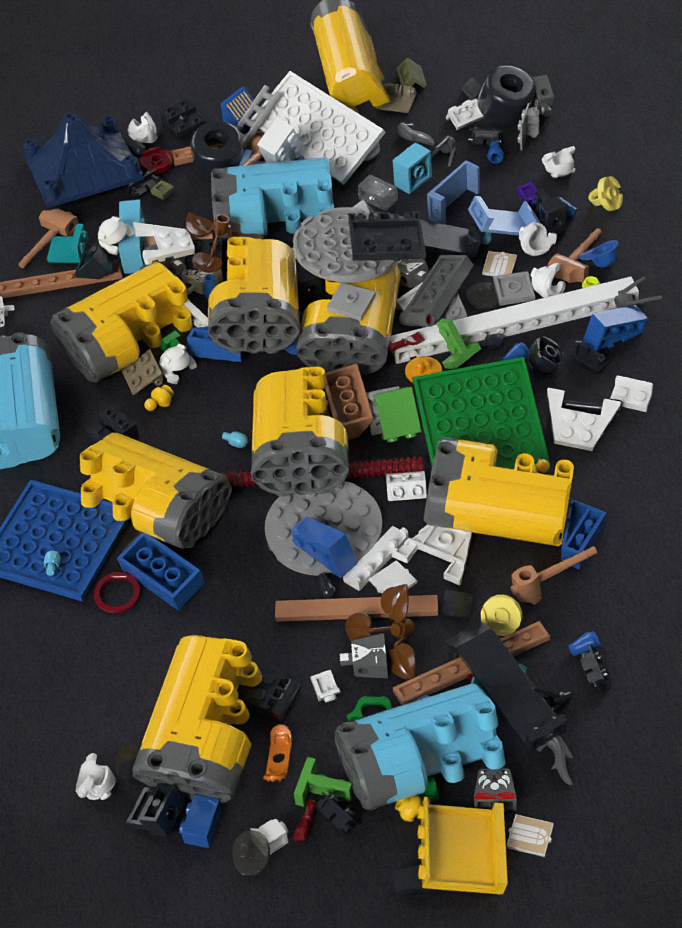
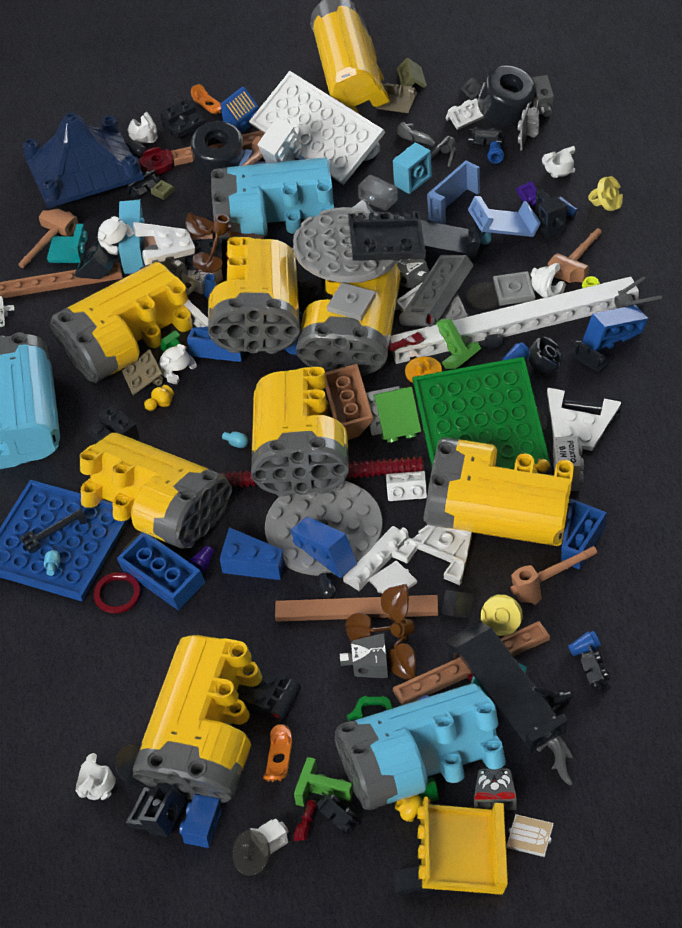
(32, 541): none -> black hinge
(201, 97): none -> orange piece
(202, 559): none -> dark purple cone
(250, 557): none -> blue wedge
(263, 113): light grey bar -> none
(325, 686): white bracket -> none
(499, 264): piece -> none
(535, 239): white helmet -> none
(568, 449): none -> light grey brick
(603, 254): blue piece -> none
(632, 393): white bracket -> none

